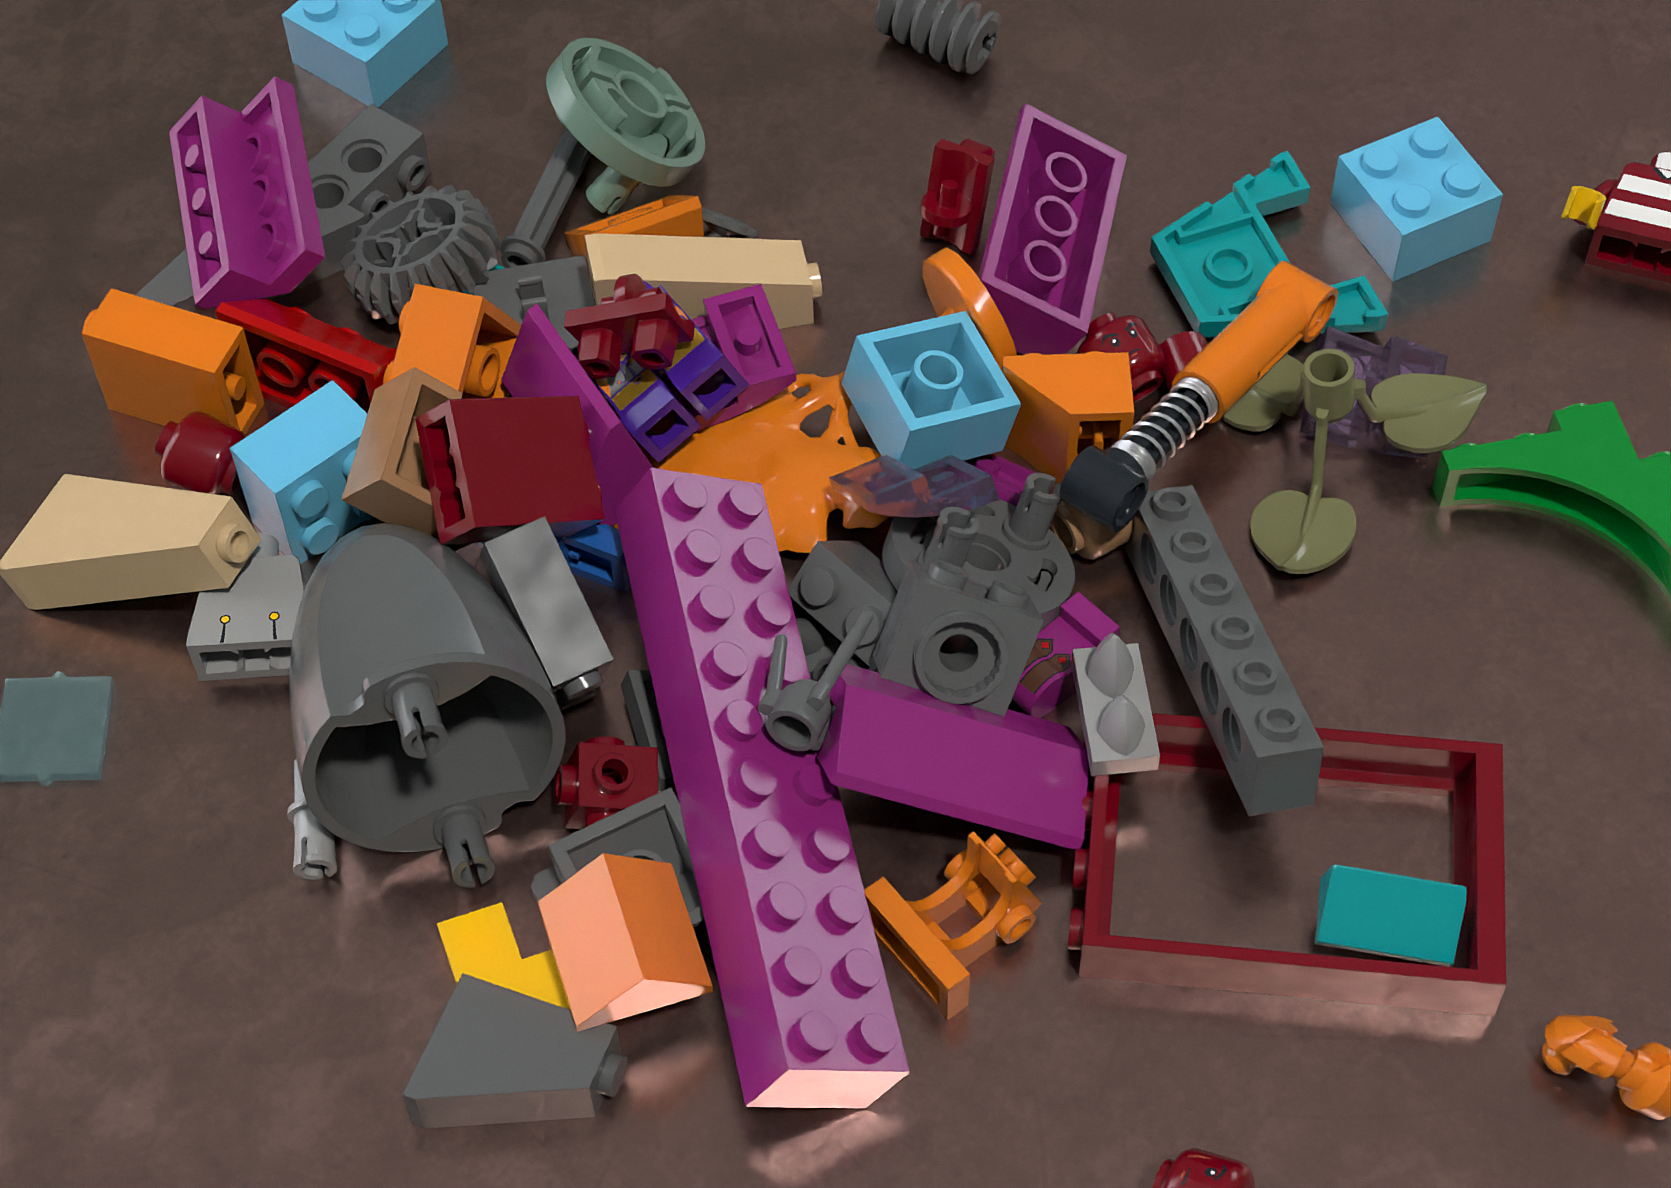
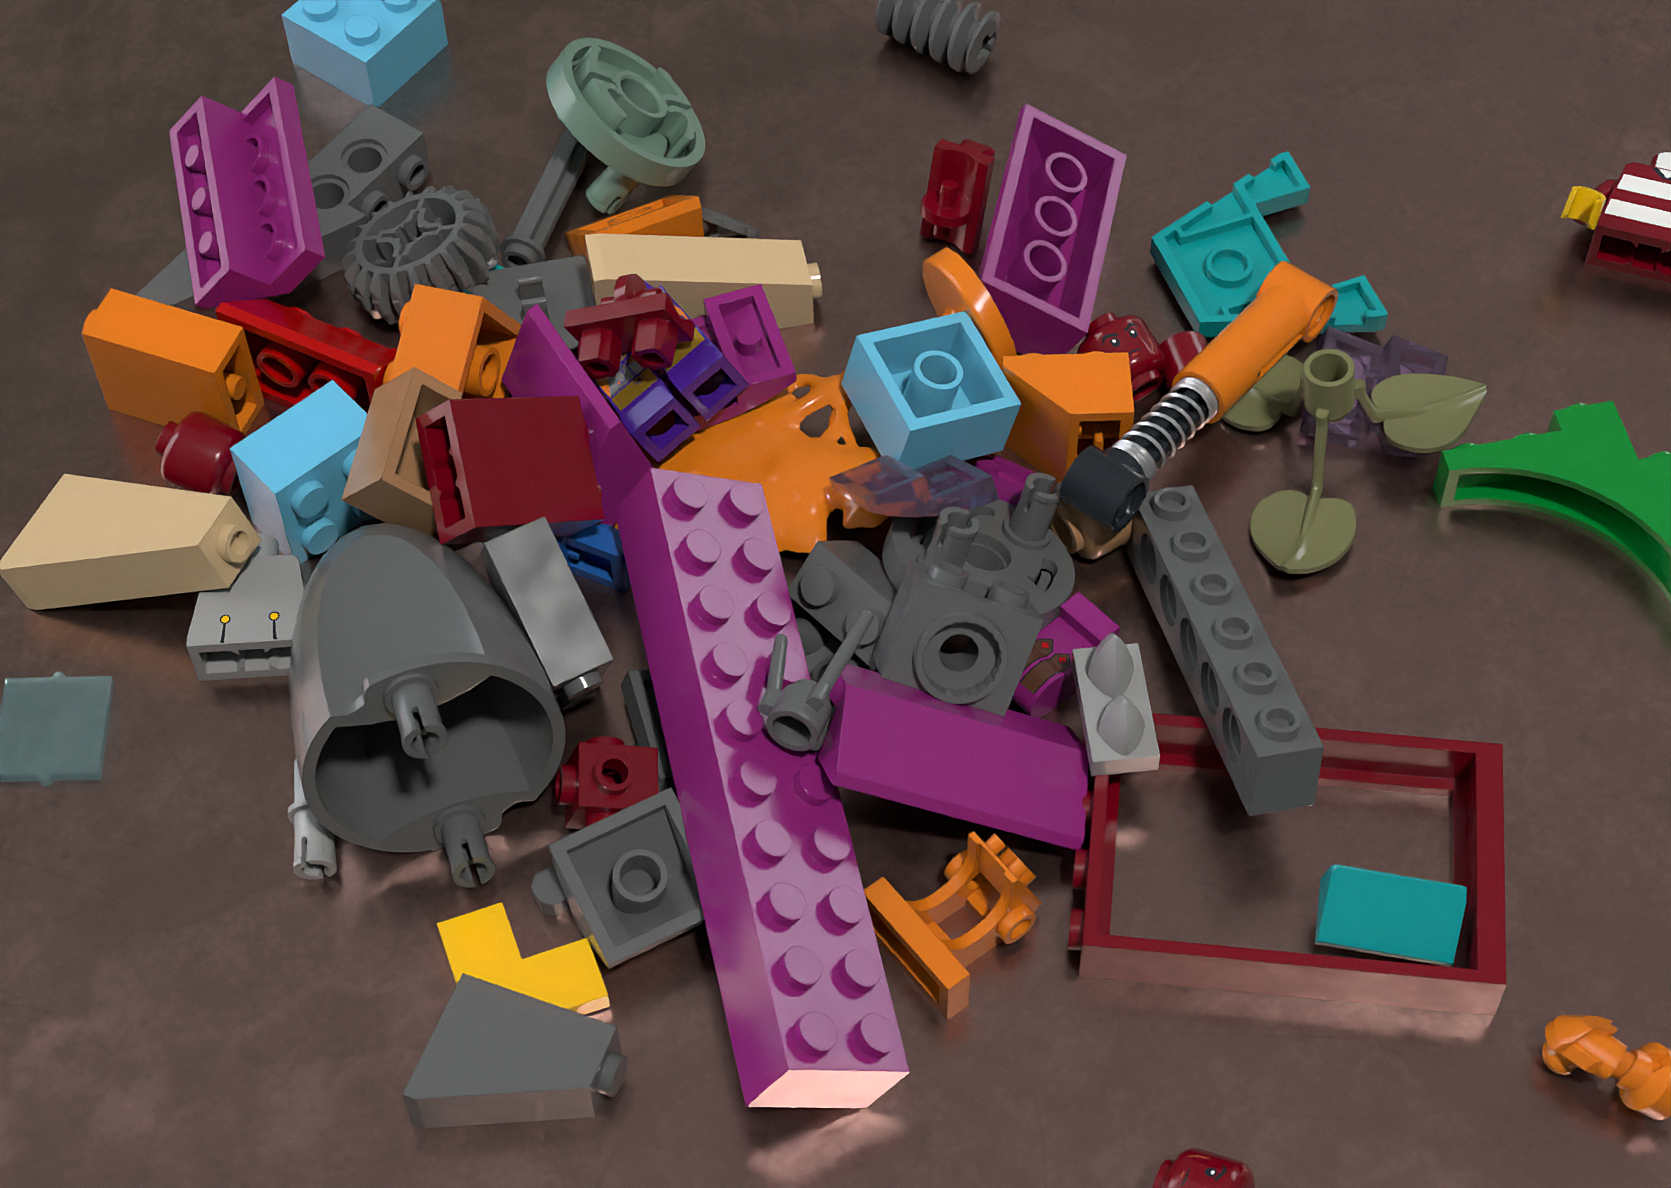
(622, 940): orange slope -> none
(1415, 198): medium azure brick -> none

